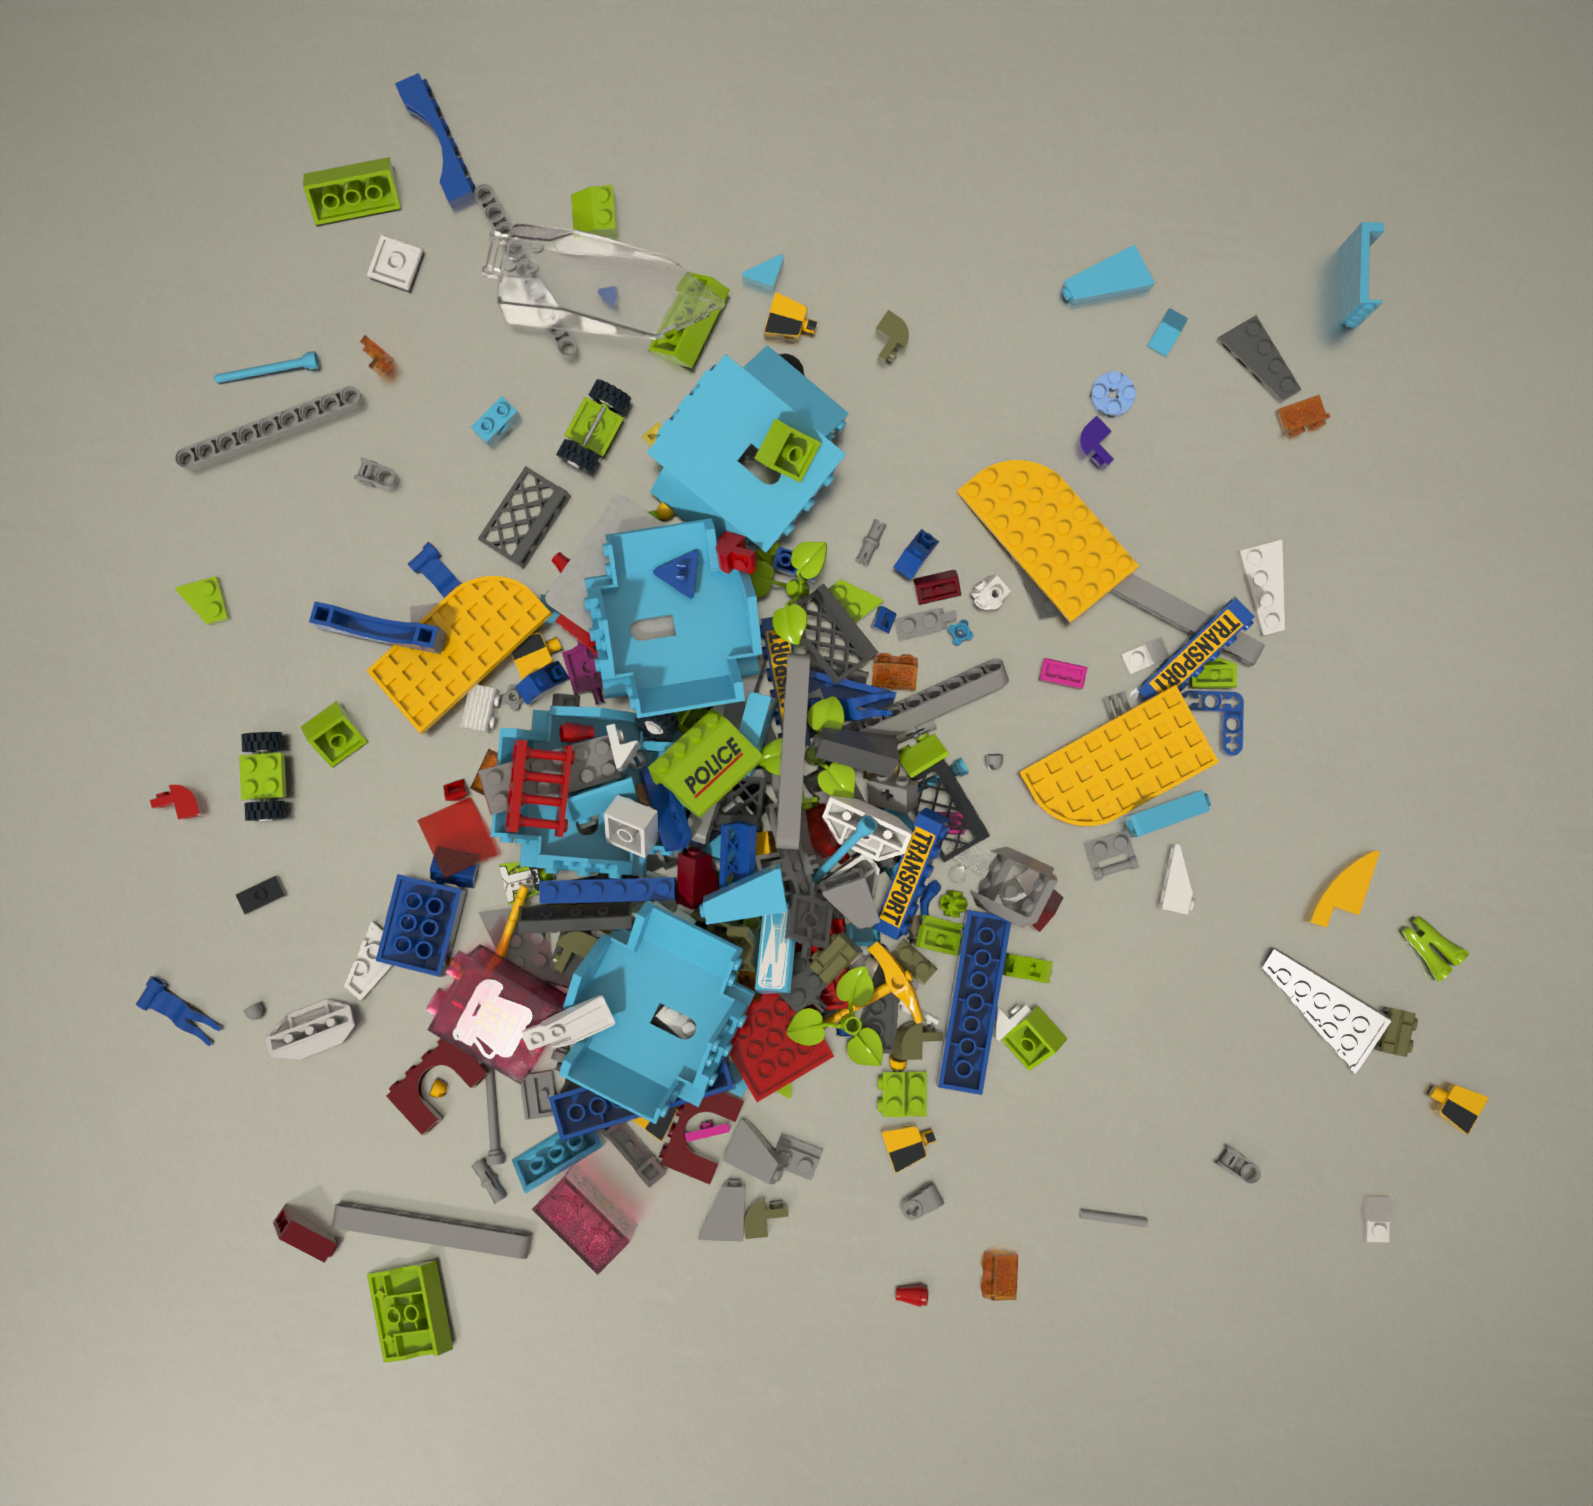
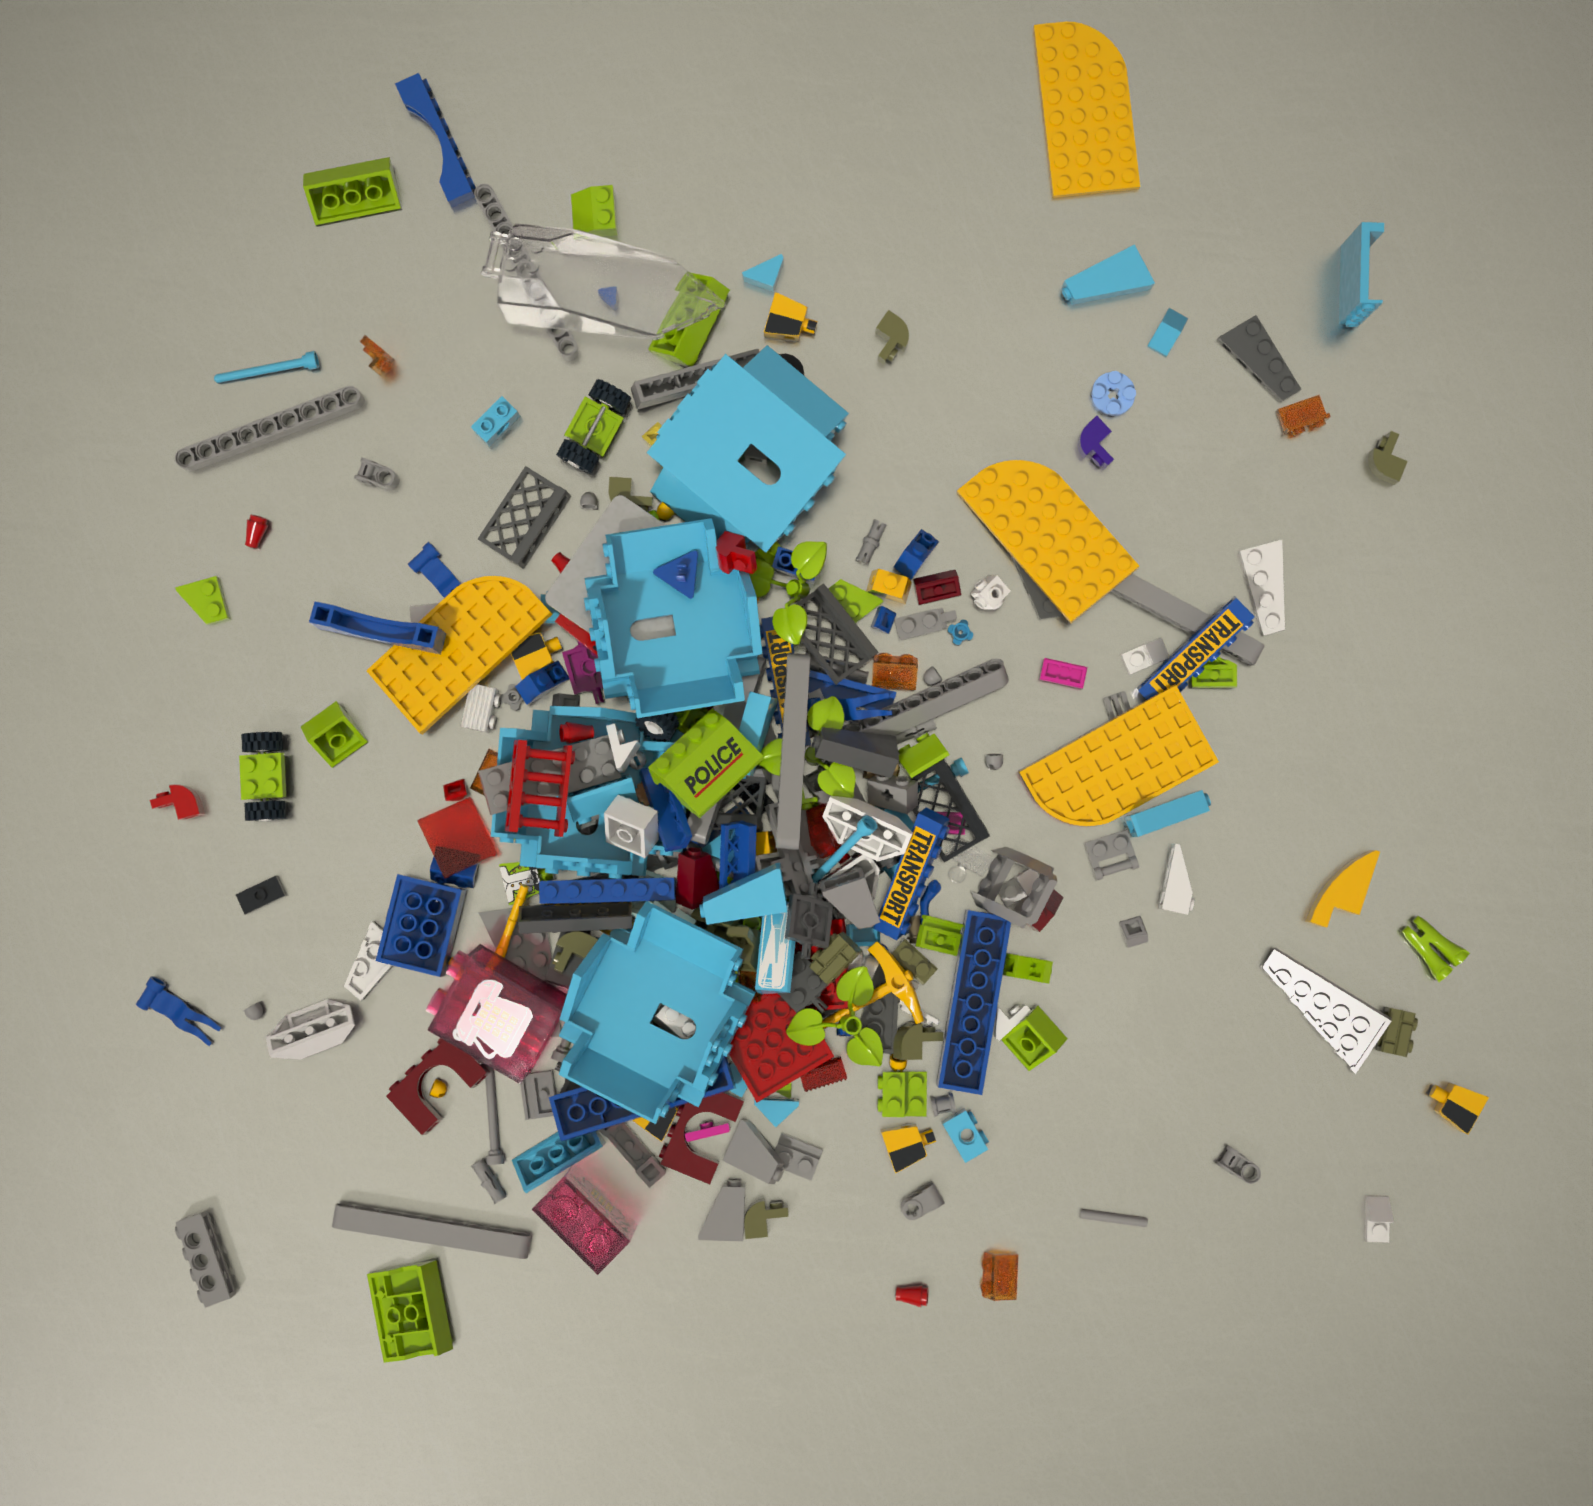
(216, 1267): none -> light grey brick
(255, 530): none -> red cone
(304, 1234): dark red slope -> none
(395, 262): white plate -> none
(570, 1025): white piece -> none
(589, 501): none -> light grey hinge
(624, 487): none -> olive brick
(677, 383): none -> light grey slope
(776, 1109): none -> medium azure slope
(787, 450): lime slope -> none
(823, 1075): none -> clear red brick
(889, 585): none -> yellow torso
(932, 677): none -> light grey hinge
(943, 1105): none -> light grey bush
(953, 903): lime gear -> none
(967, 1148): none -> medium azure brick
(1085, 111): none -> yellow plate
(1134, 931): none -> light grey slope
(1227, 712): blue beam -> none
(1383, 464): none -> olive brick

